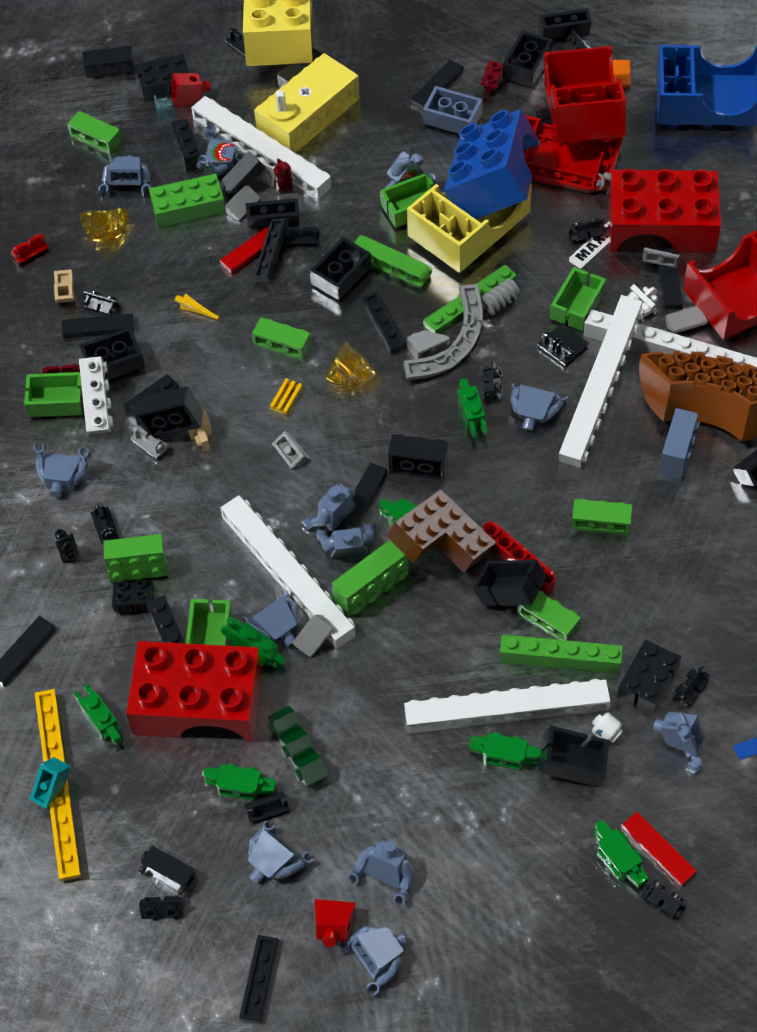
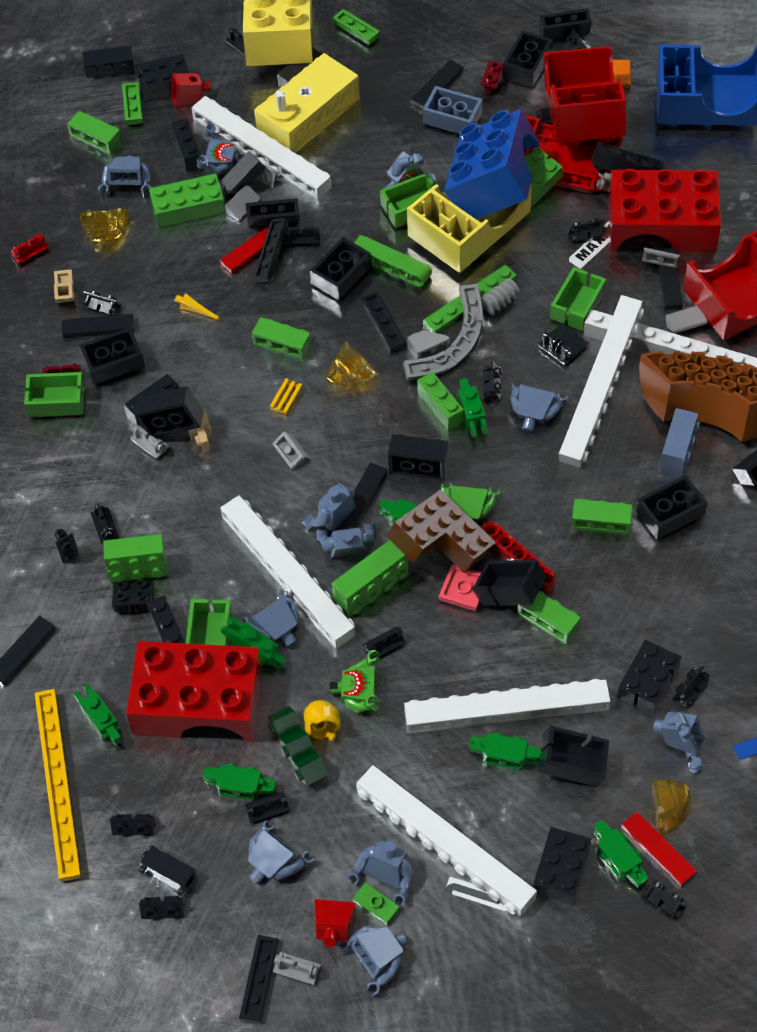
(49, 781): teal slope -> none
(61, 471): sand blue torso -> none
(95, 395): white brick -> none
(126, 825): none -> black hinge
(132, 103): none -> bright green plate
(163, 104): clear light blue brick -> none
(283, 176): dark red hinge -> none
(296, 968): none -> light grey hinge
(313, 635): light grey slope -> none
(321, 720): none -> yellow hair
(356, 26): none -> bright green plate
(358, 684): none -> bright green torso
(376, 903): none -> bright green plate
(385, 641): none -> black hinge
(440, 401): none -> bright green brick
(446, 841): none -> white brick
(458, 588): none -> coral plate
(471, 892): none -> sticker
(472, 501): none -> bright green torso
(544, 173): none -> bright green piece
(560, 654): bright green brick -> none
(562, 865): none -> black brick
(607, 727): white head -> none
(616, 158): none -> black wedge
(647, 304): white hips -> none
(671, 506): none -> black brick
(671, 804): none -> clear yellow brick

